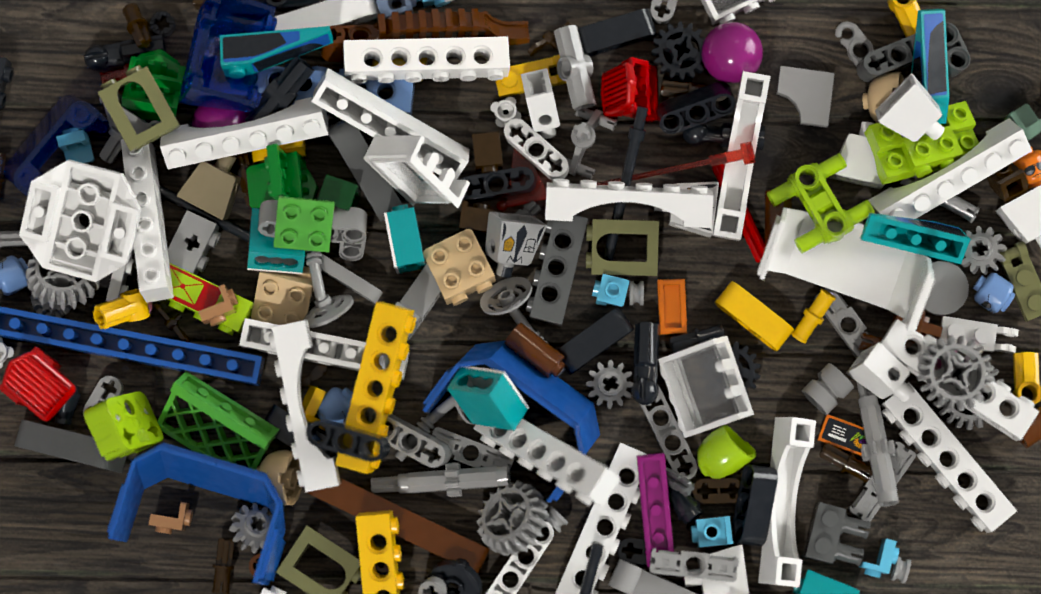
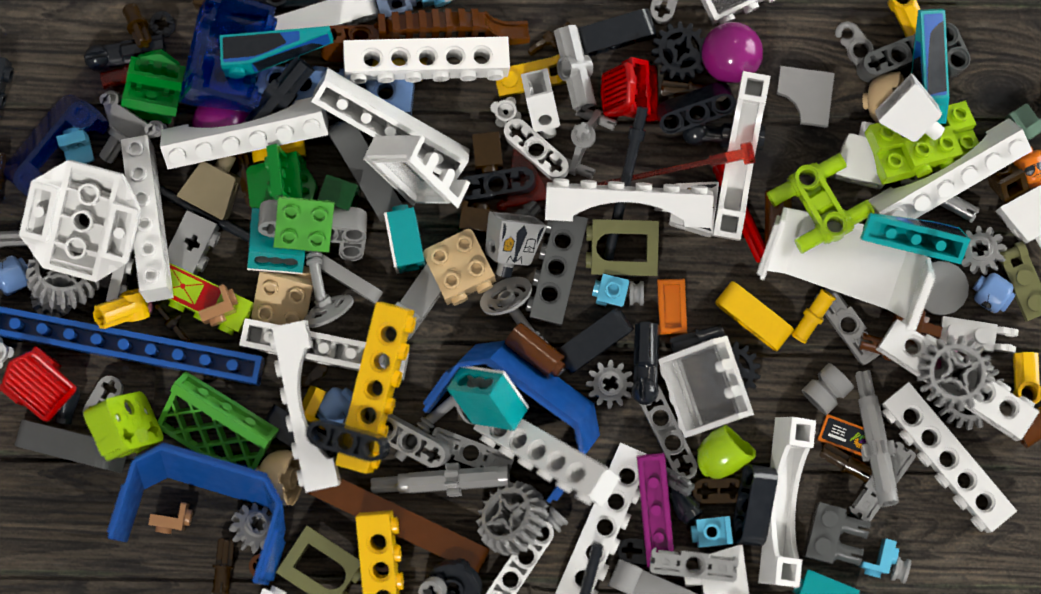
(145, 79): olive panel -> none
(881, 373): white torso -> none

